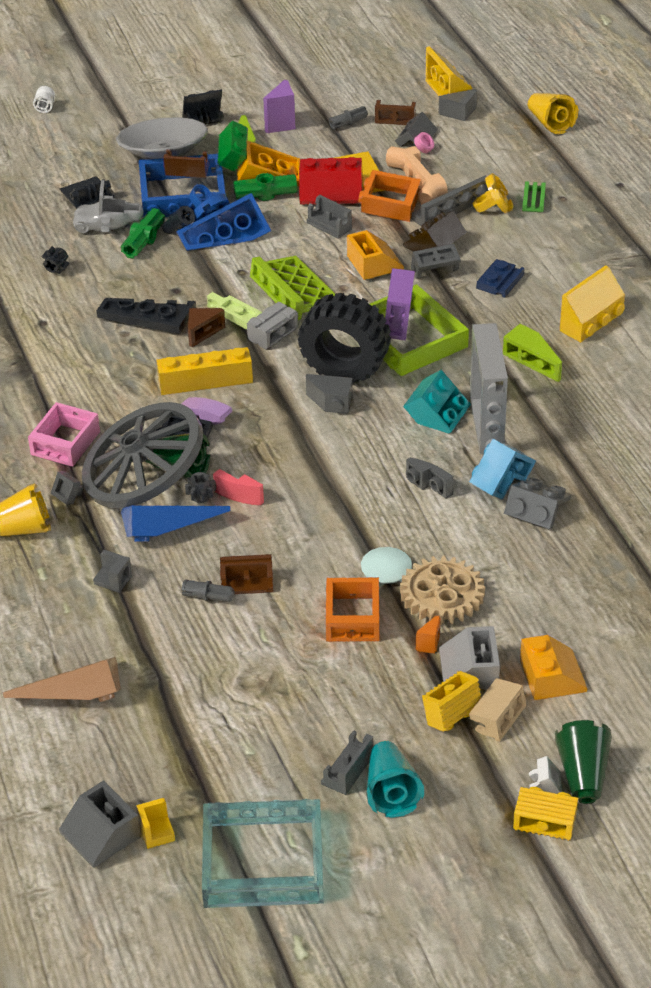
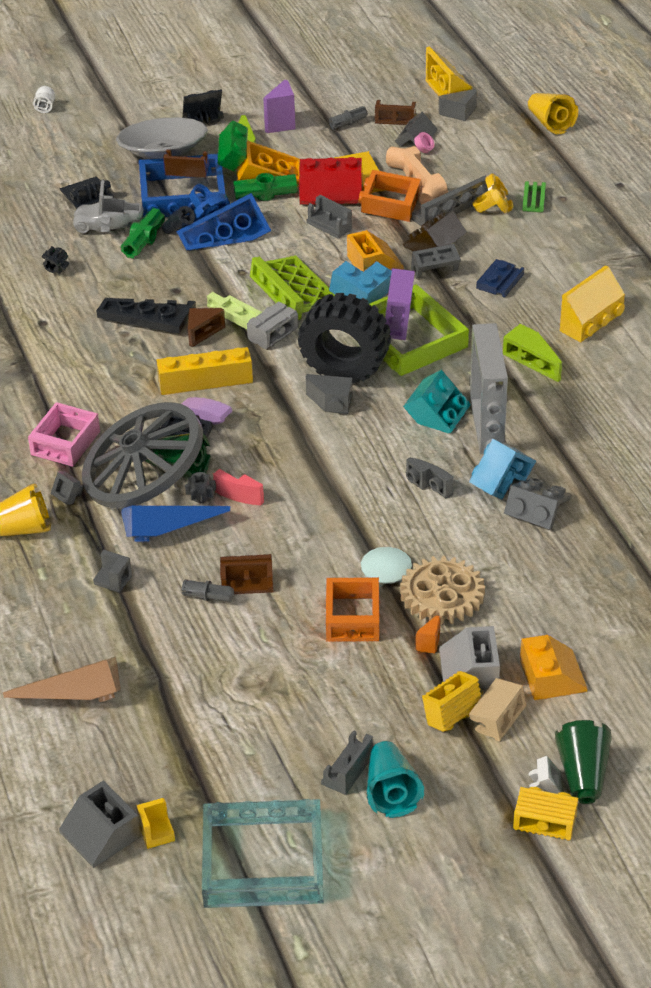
(370, 284): none -> dark azure brick

